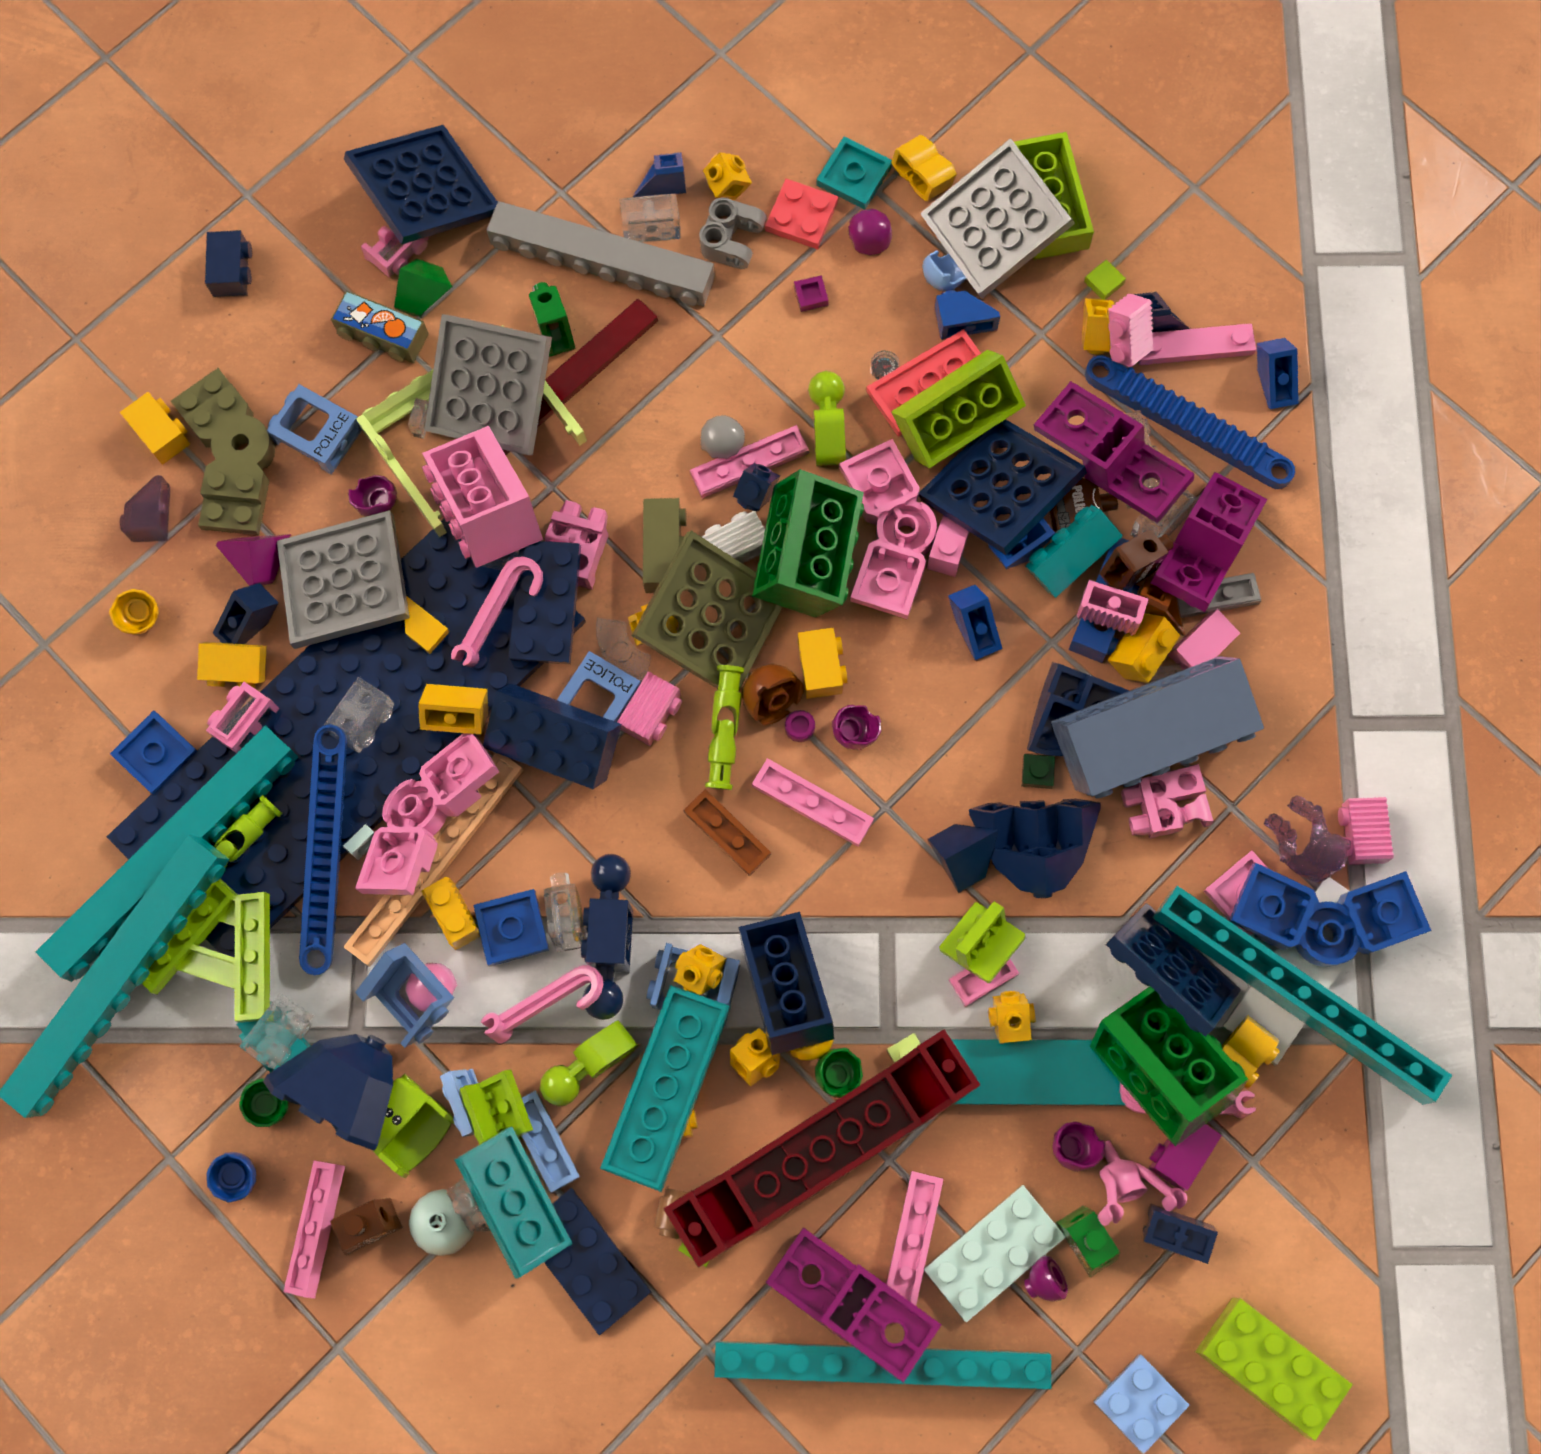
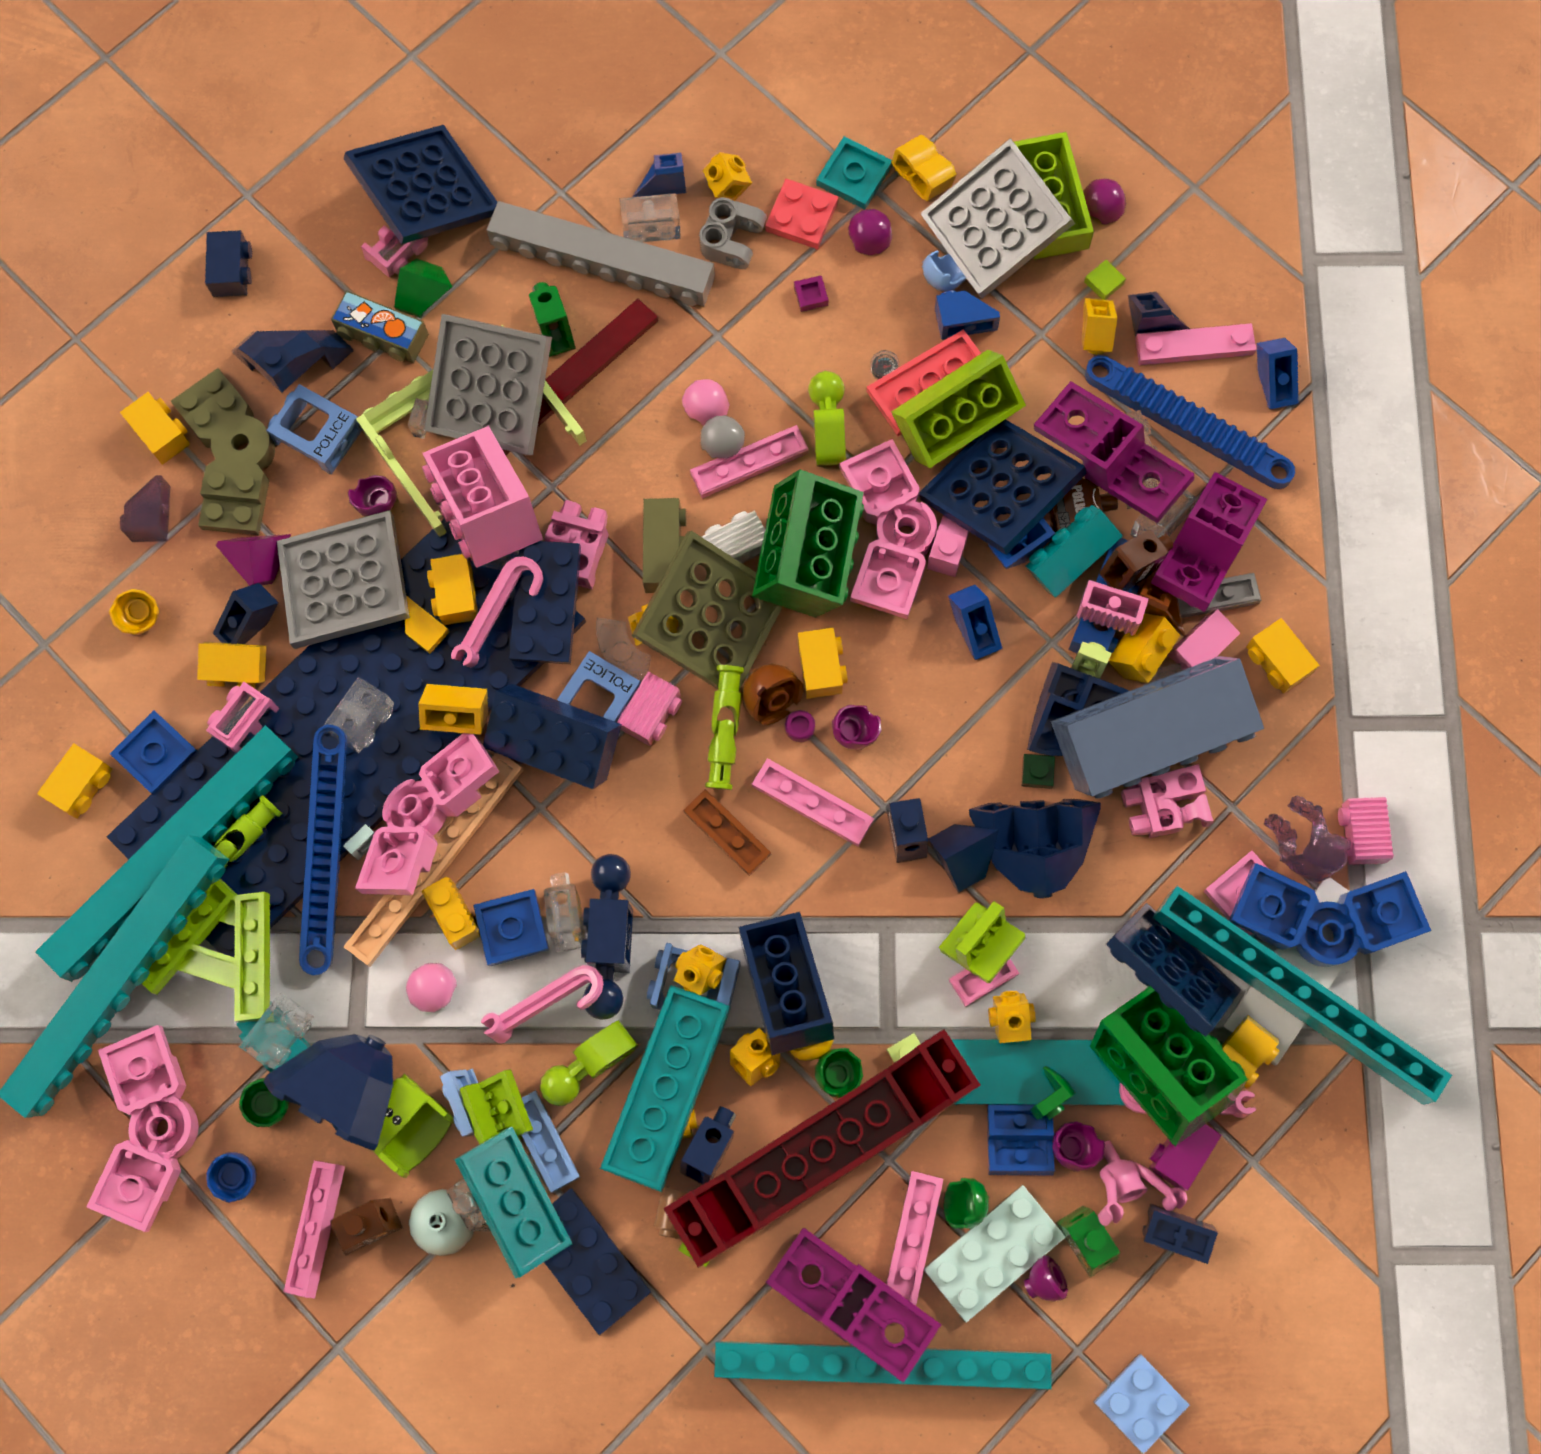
(75, 781): none -> yellow brick
(146, 1167): none -> bright pink plate
(289, 354): none -> dark blue brick
(388, 978): medium blue window -> none
(453, 589): none -> yellow brick
(703, 1157): none -> dark blue torso
(705, 400): none -> bright pink hair
(755, 487): dark blue brick -> none
(908, 829): none -> dark blue torso
(965, 1203): none -> green hair
(1019, 1141): none -> blue slope
(1052, 1104): none -> green plate
(1091, 659): none -> yellowish green plate
(1105, 200): none -> magenta hair
(1130, 329): bright pink brick -> none
(1274, 1368): lime brick -> none
(1281, 656): none -> yellow brick

